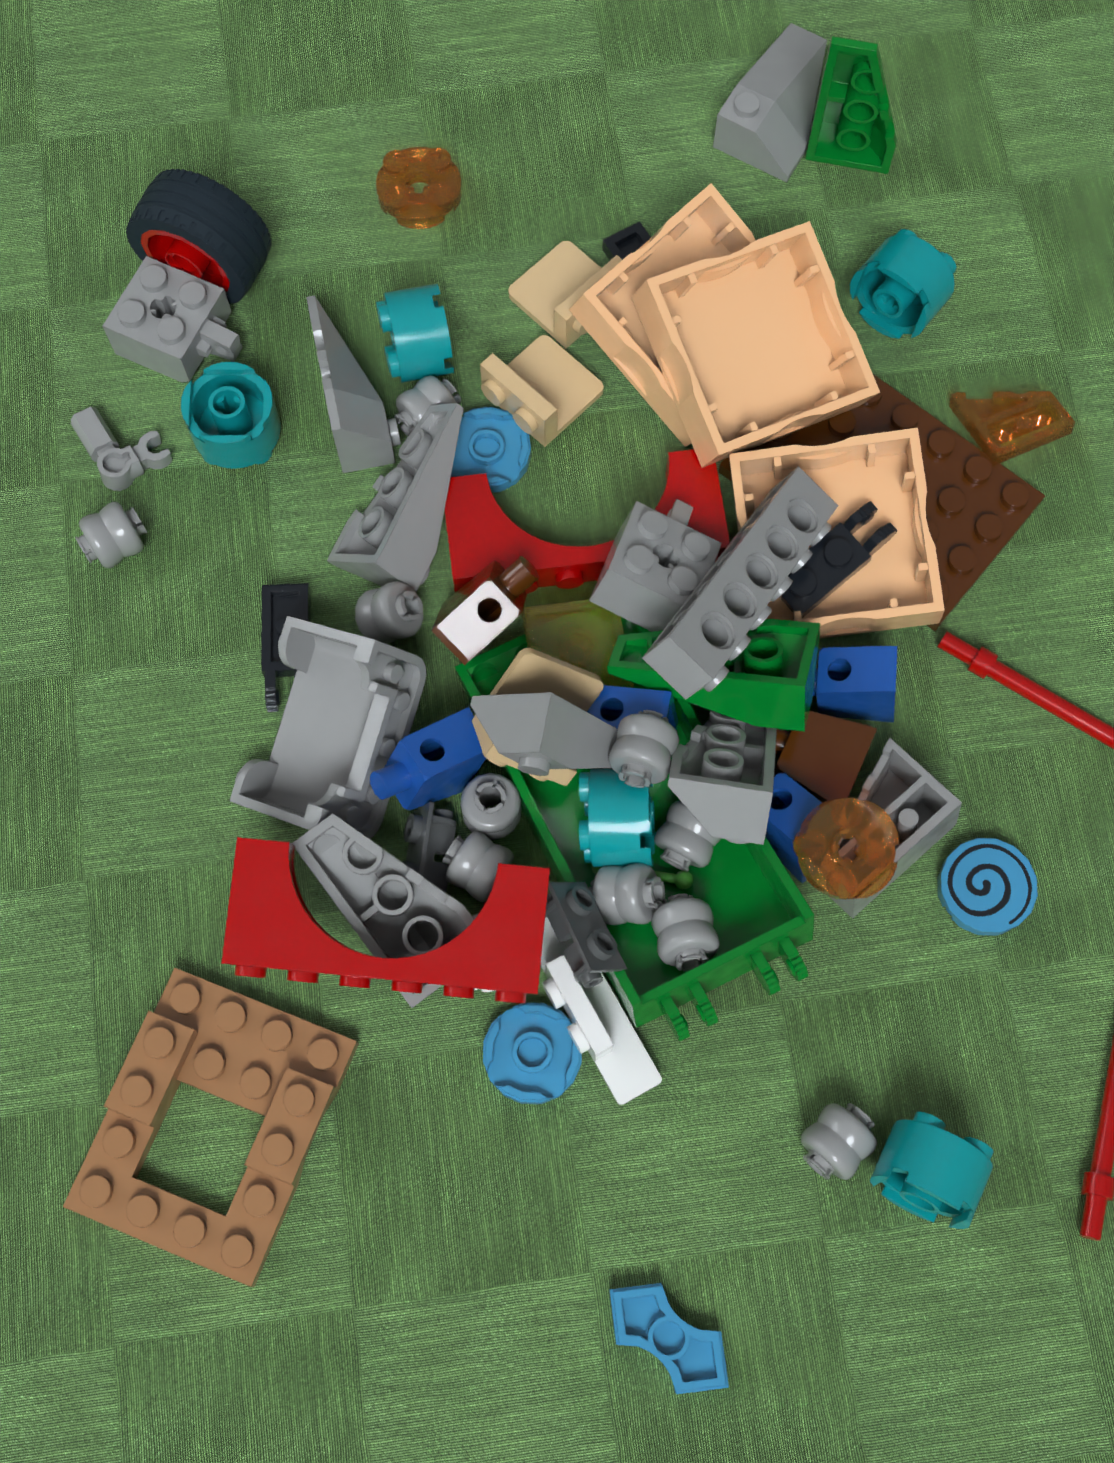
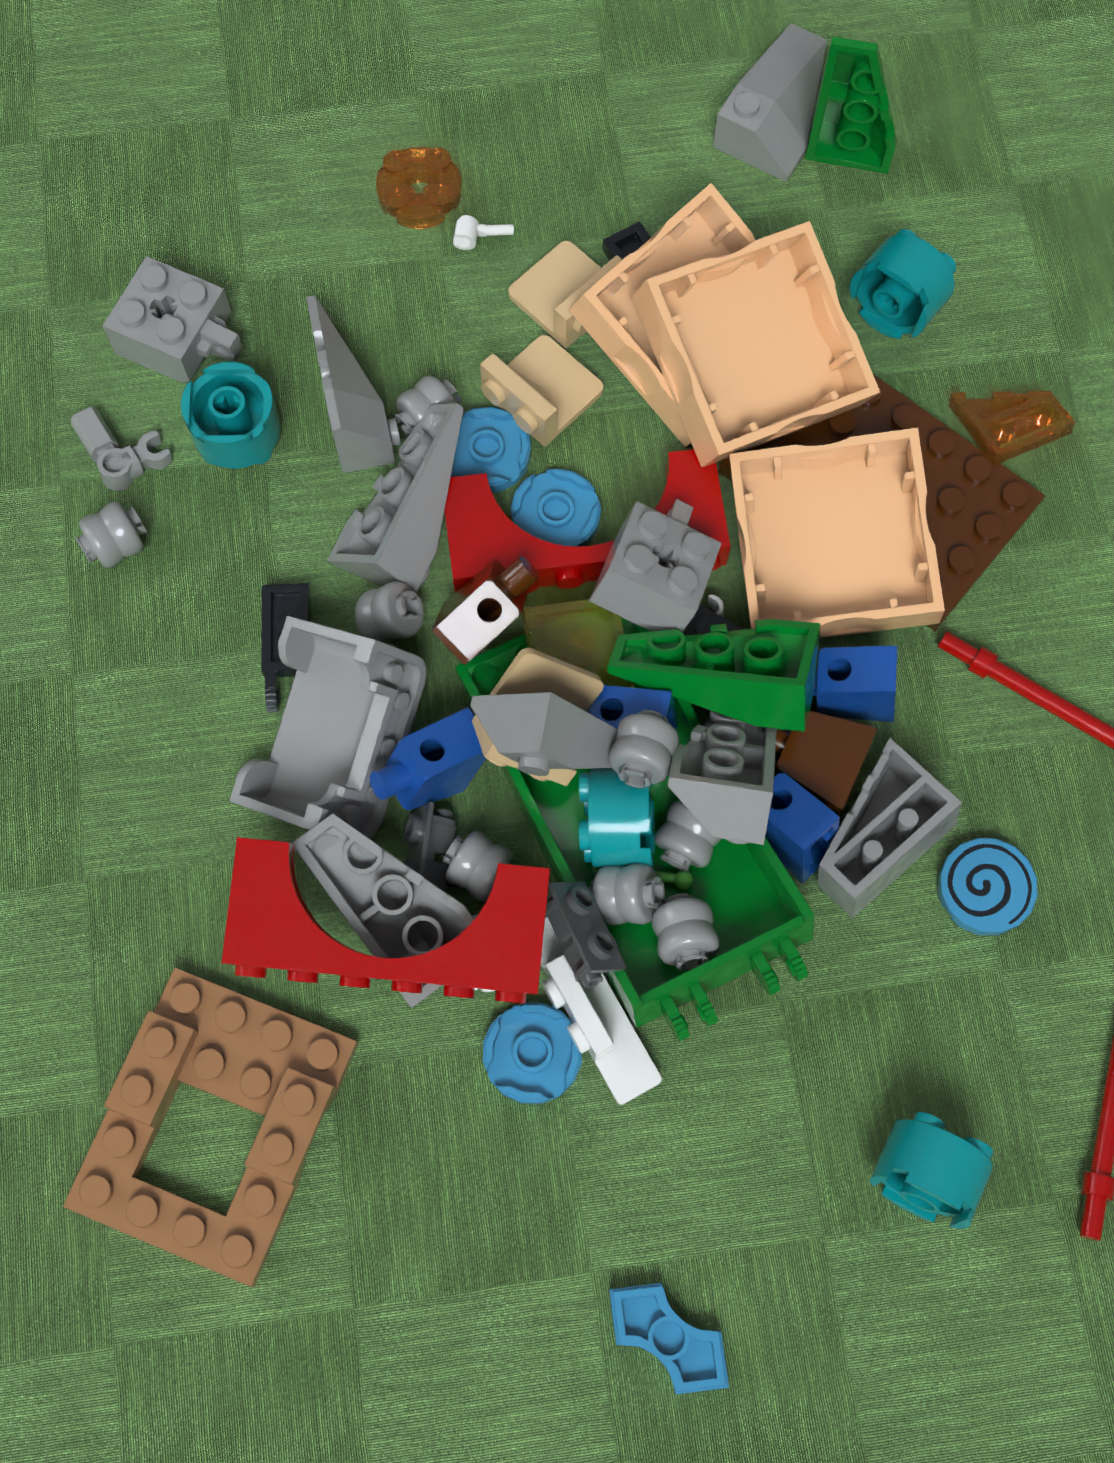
(200, 230): black wheel -> none
(416, 332): teal brick -> none
(468, 229): none -> white hand
(487, 791): light grey piece -> none
(557, 508): none -> dark azure tile
(740, 585): light grey brick -> none
(834, 561): black hinge -> none
(838, 1141): light grey piece -> none
(875, 852): clear orange plate -> none

